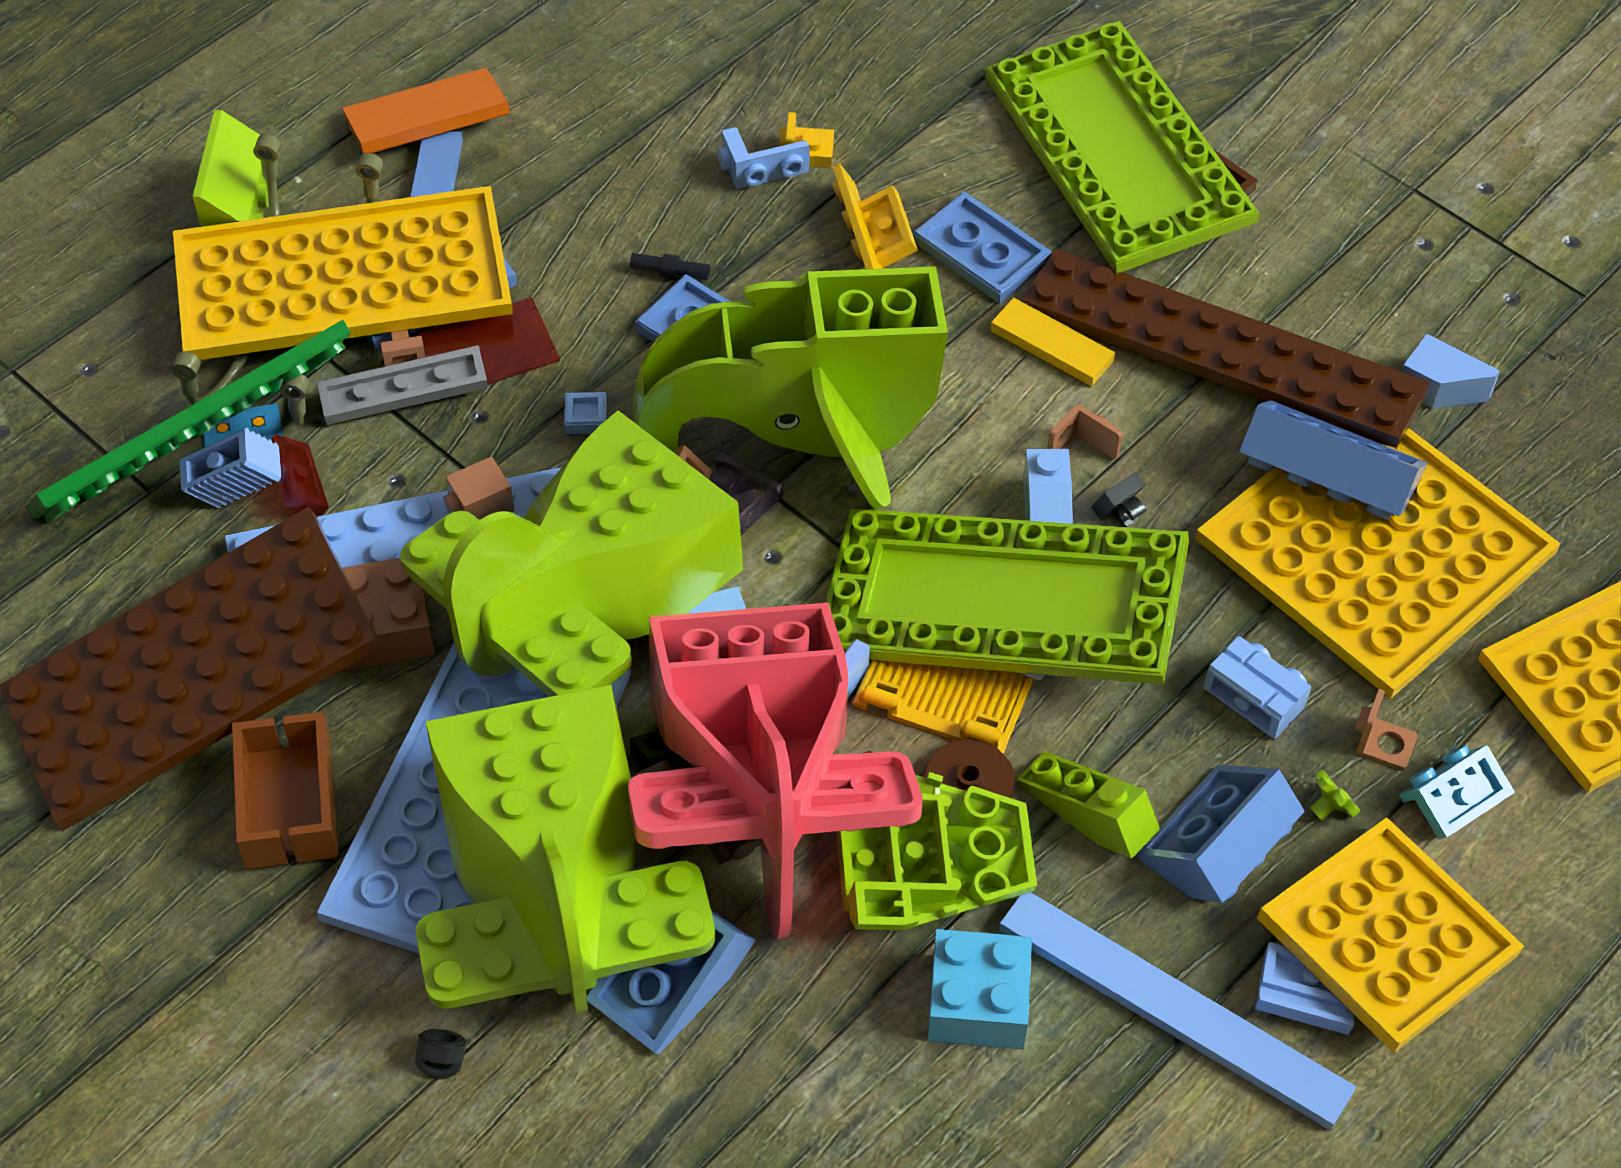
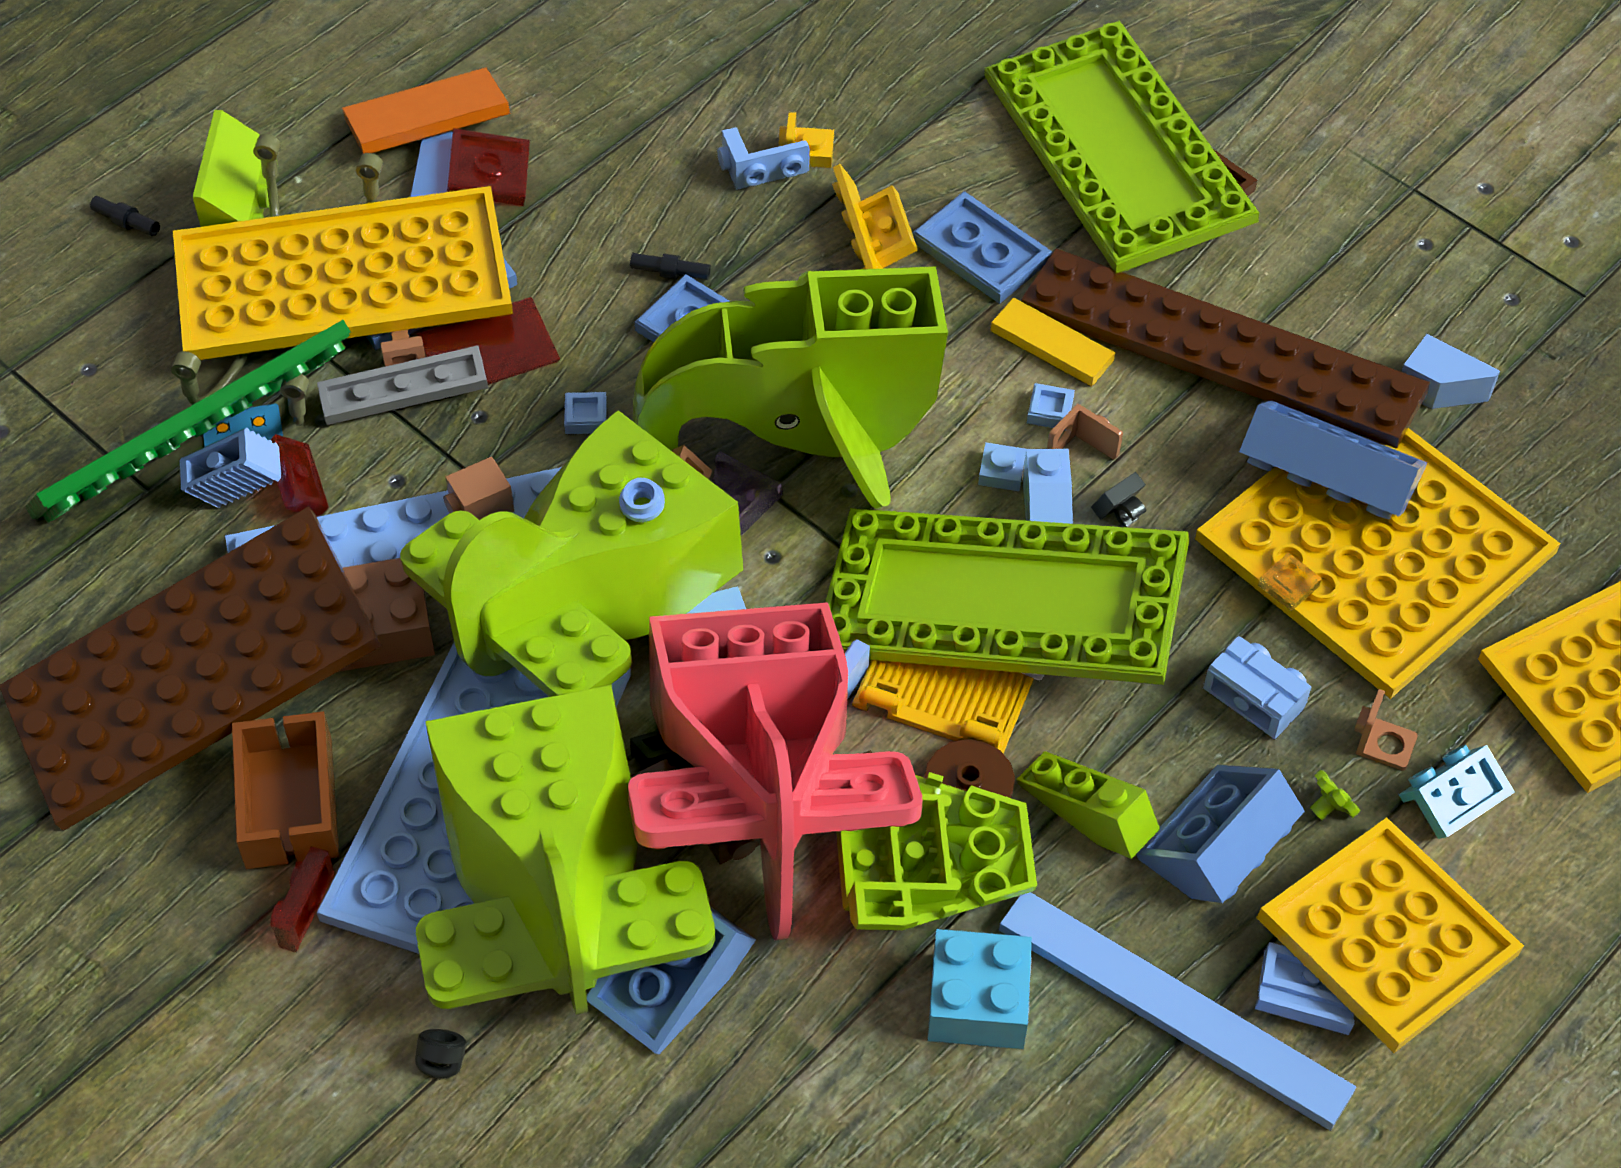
(125, 216): none -> black bar
(308, 886): none -> clear red plate
(491, 161): none -> clear red tile
(641, 488): none -> light blue plate
(1002, 466): none -> light blue plate
(1049, 405): none -> light blue tile
(1289, 581): none -> clear yellow tile

